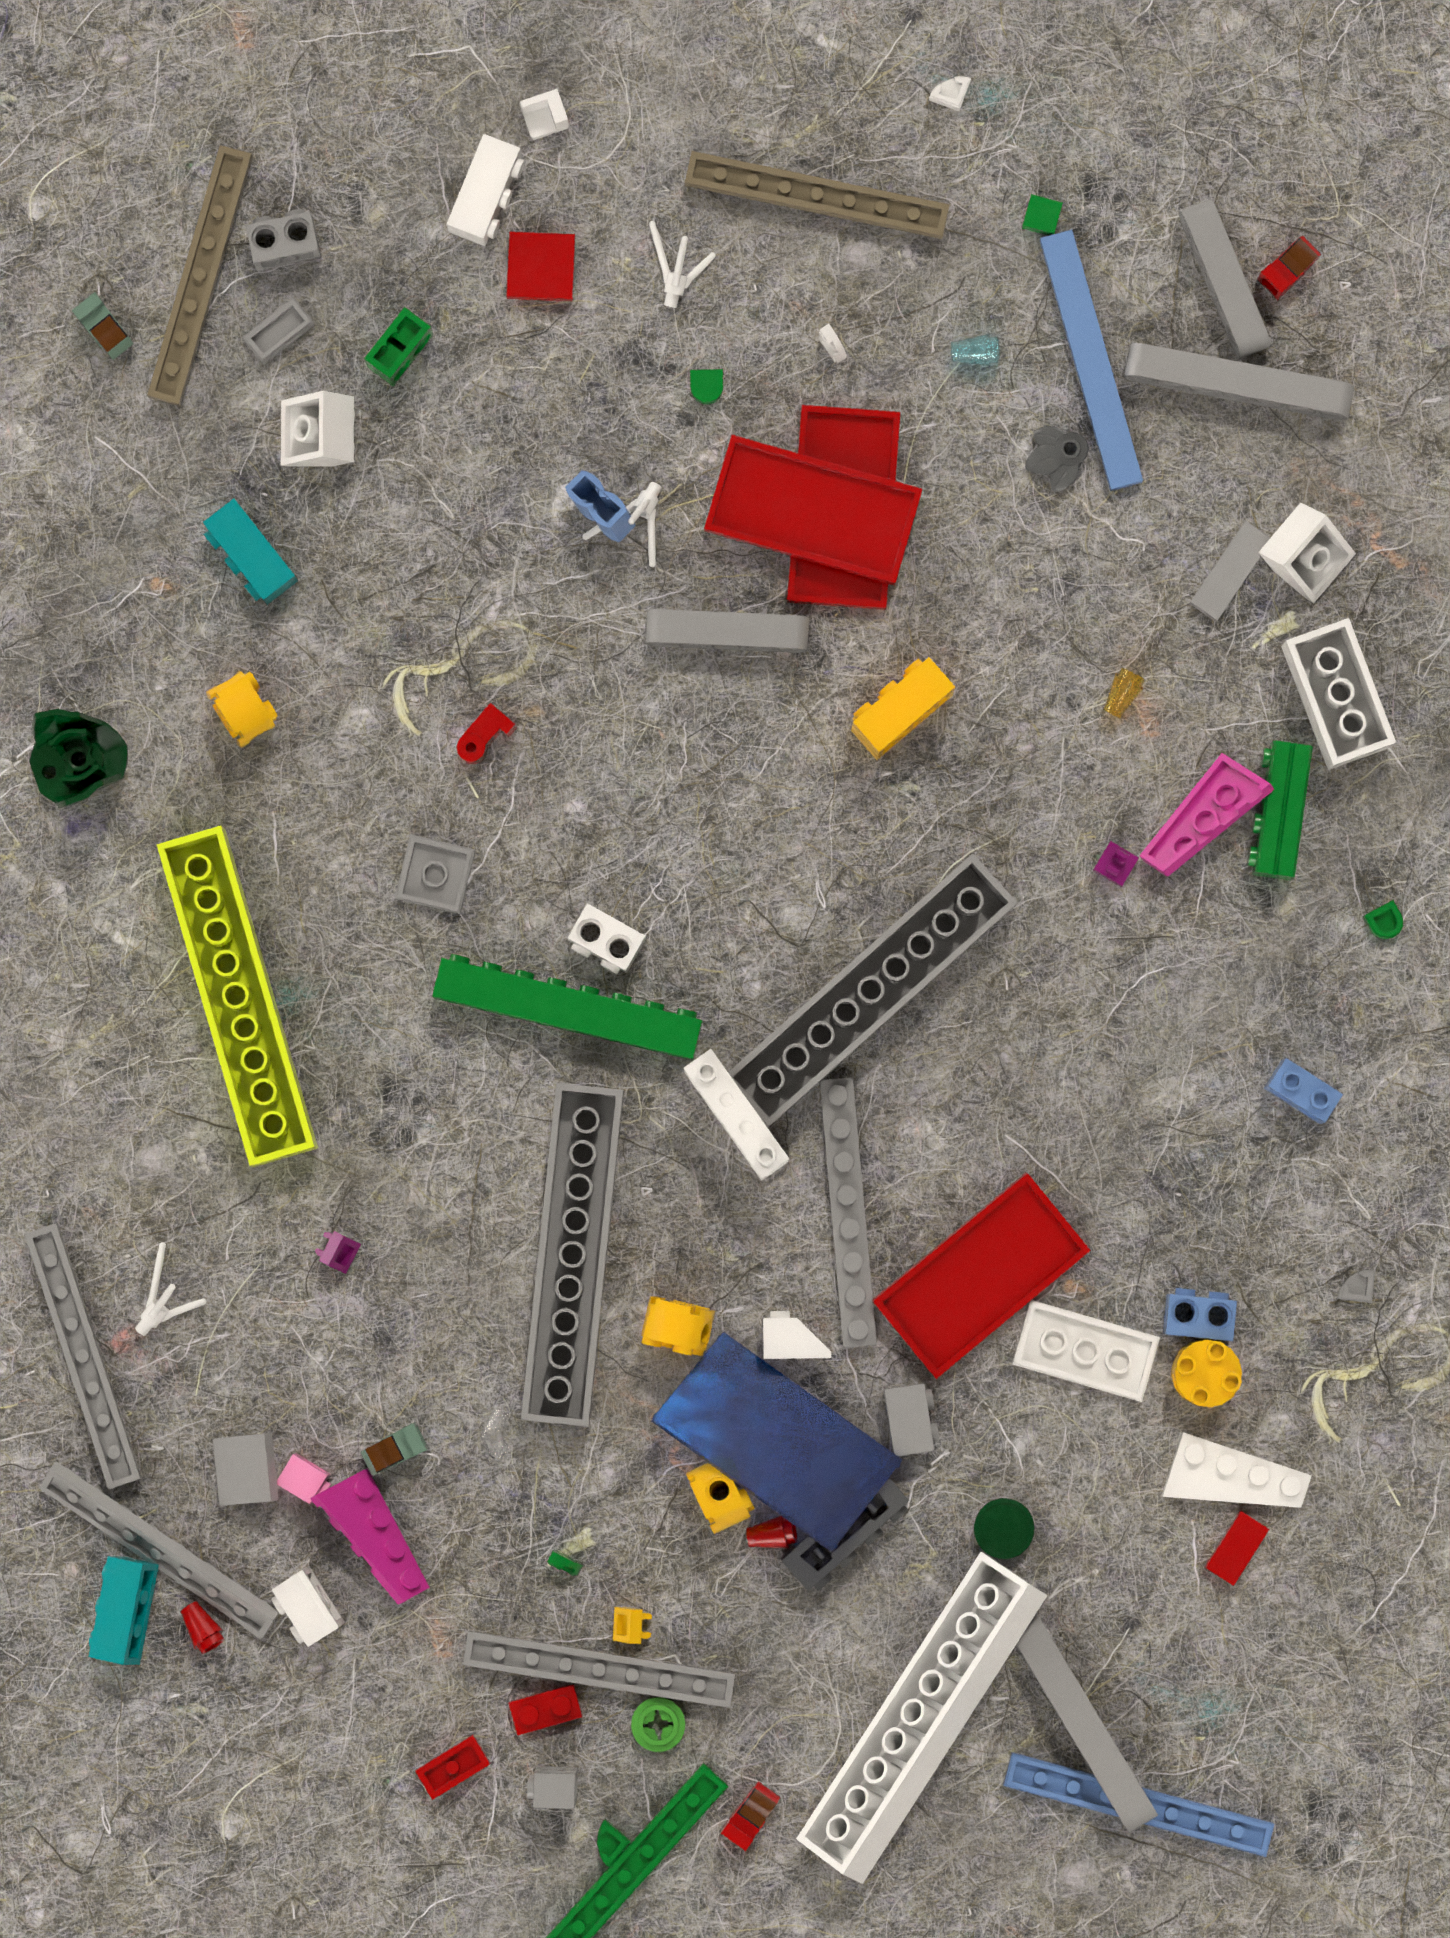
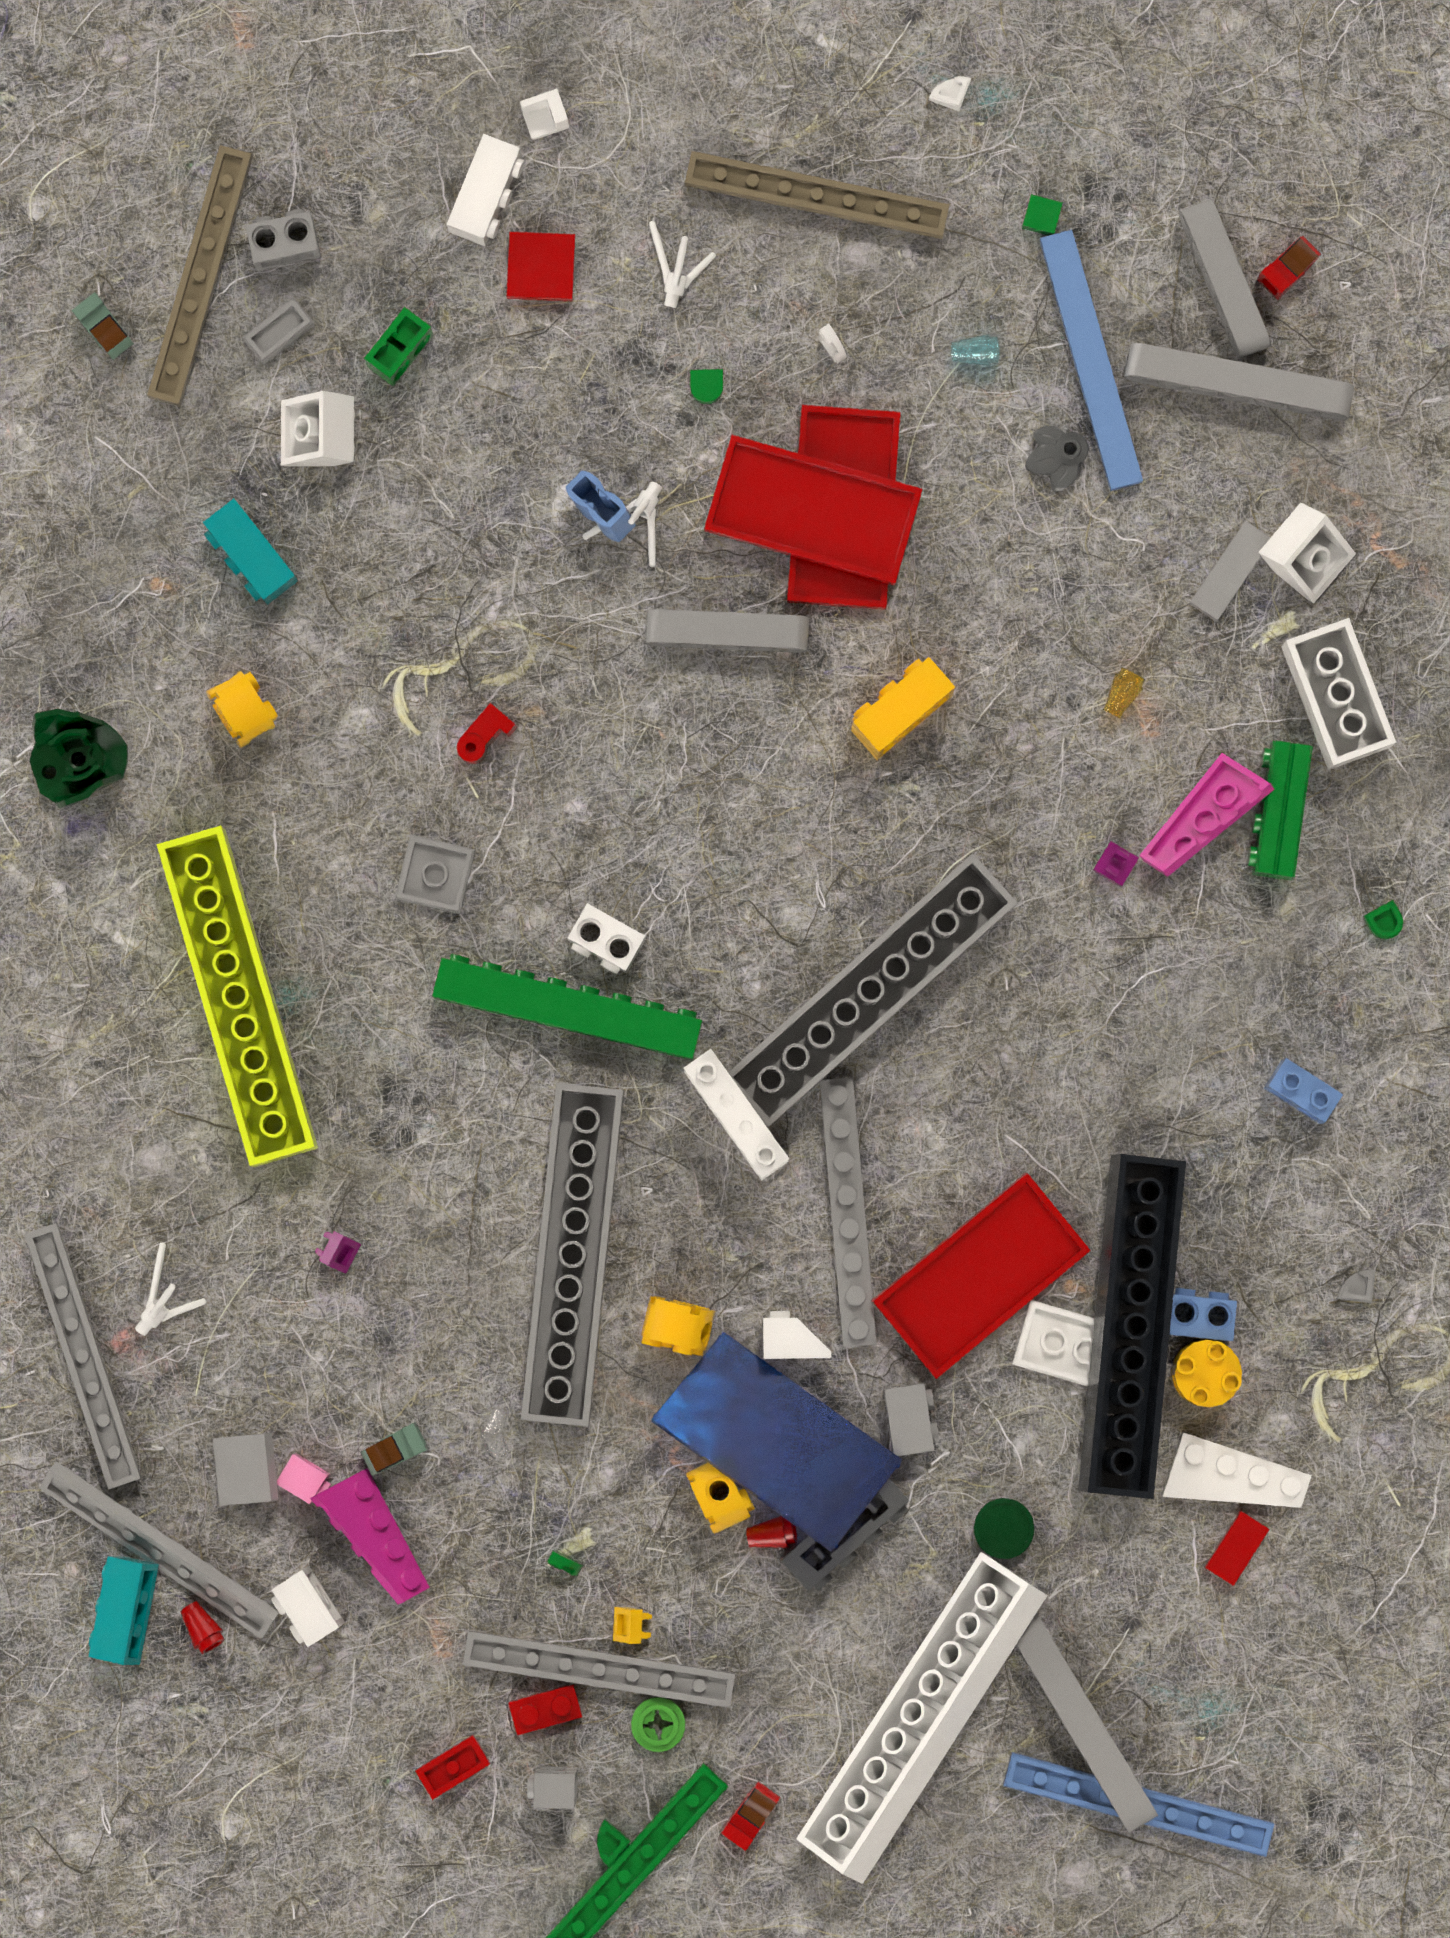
(1132, 1326): none -> black brick

